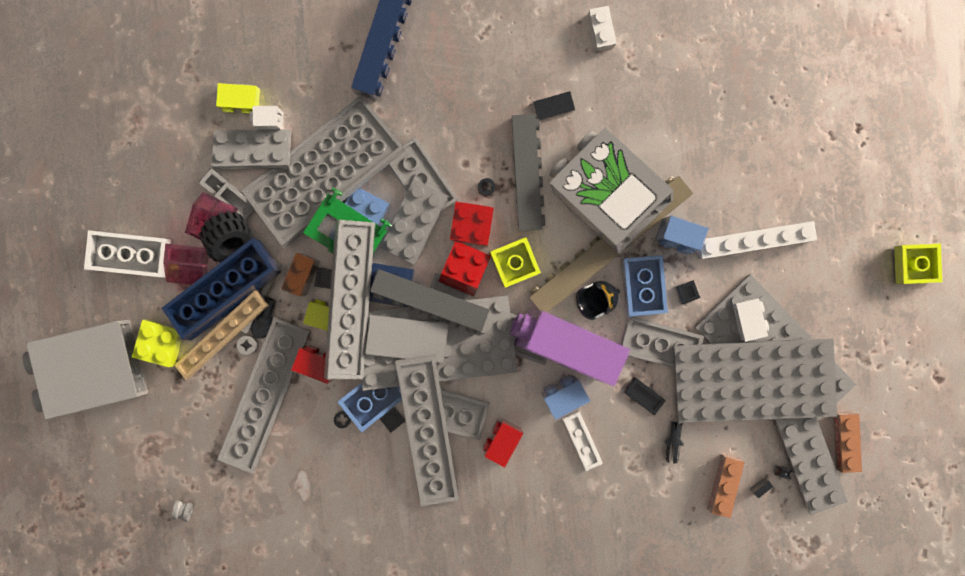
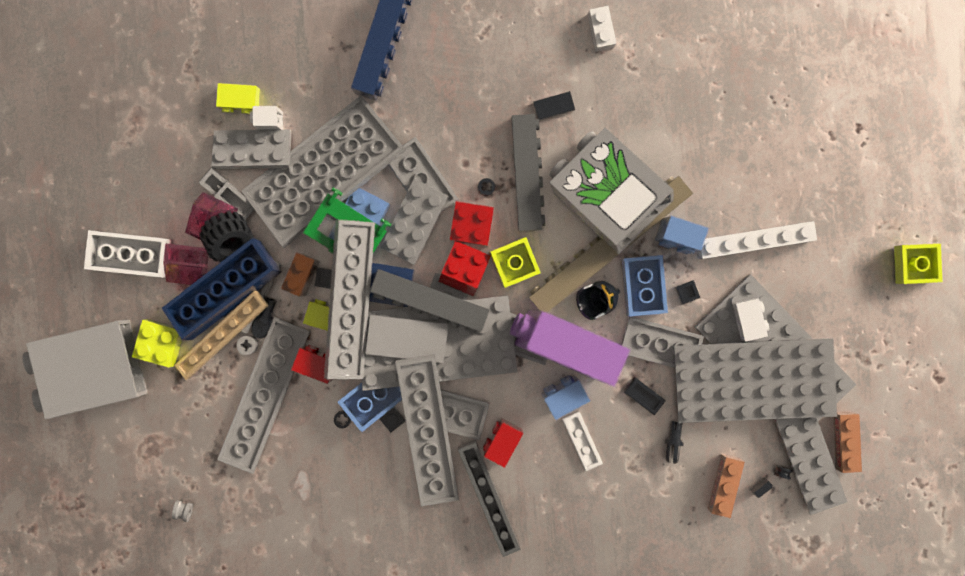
(489, 498): none -> dark grey brick

